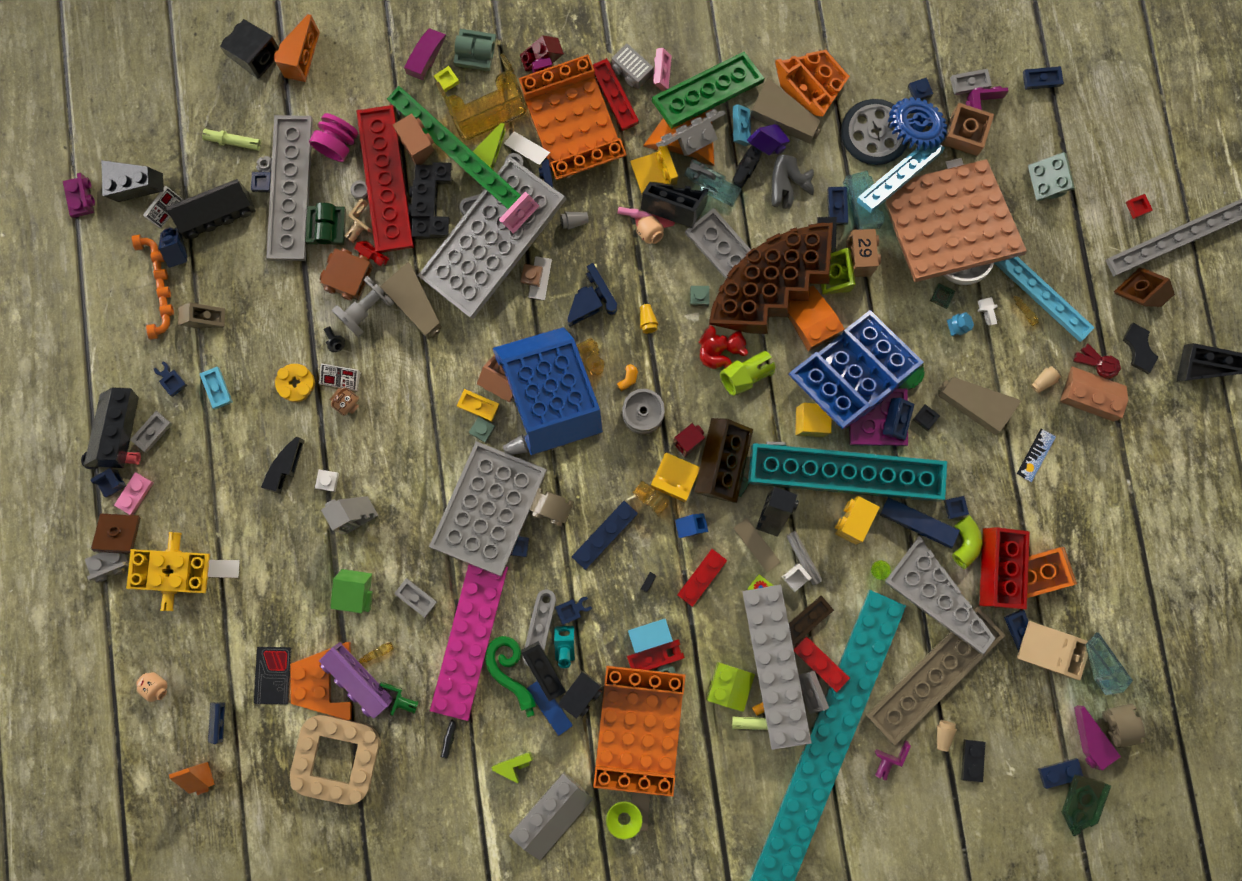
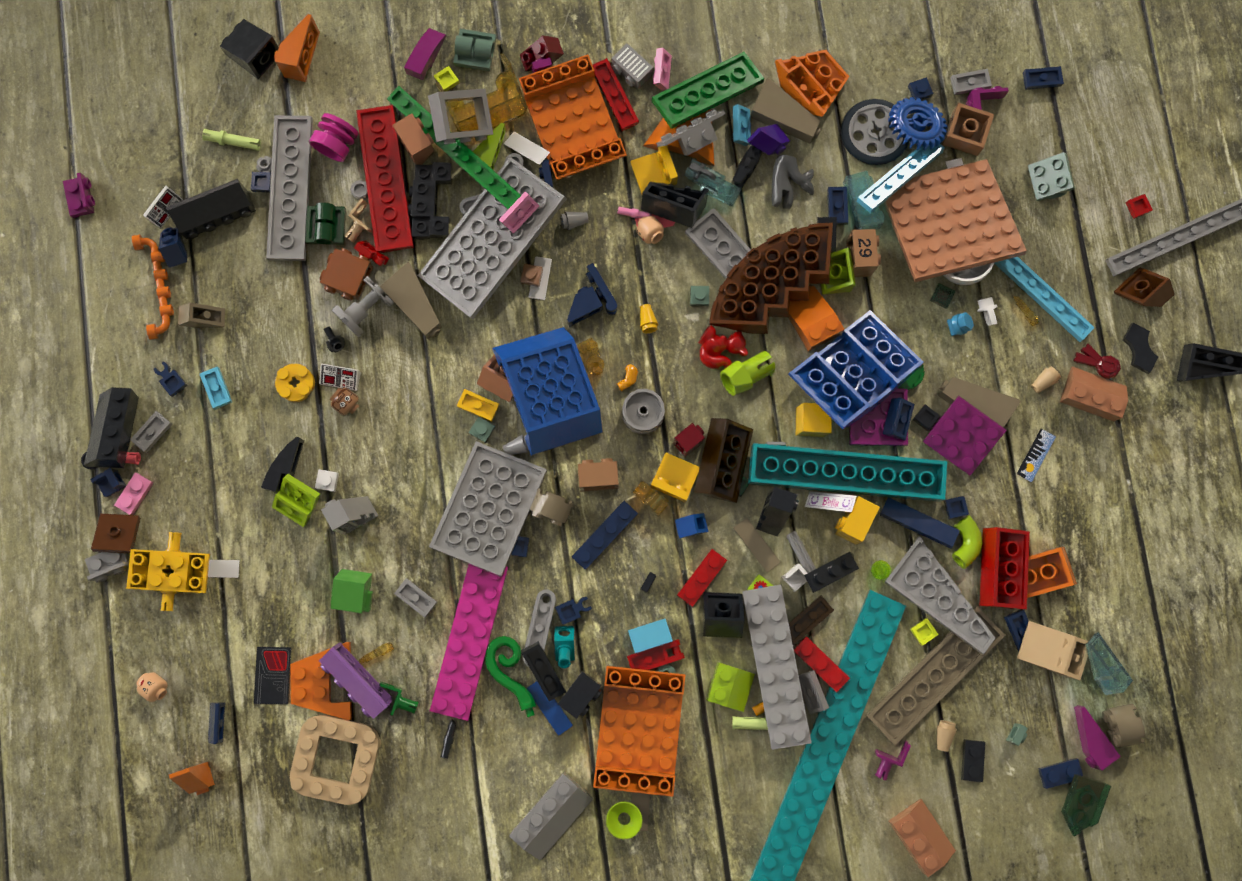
(129, 181): wedge -> none
(295, 500): none -> lime slope
(440, 118): none -> light grey window
(507, 767): lime slope -> none
(598, 475): none -> medium nougat brick
(723, 615): none -> black slope
(830, 501): none -> white sticker
(831, 572): none -> black plate
(923, 837): none -> nougat slope
(924, 631): none -> neon yellow plate
(964, 435): none -> magenta plate
(1017, 734): none -> sand green plate

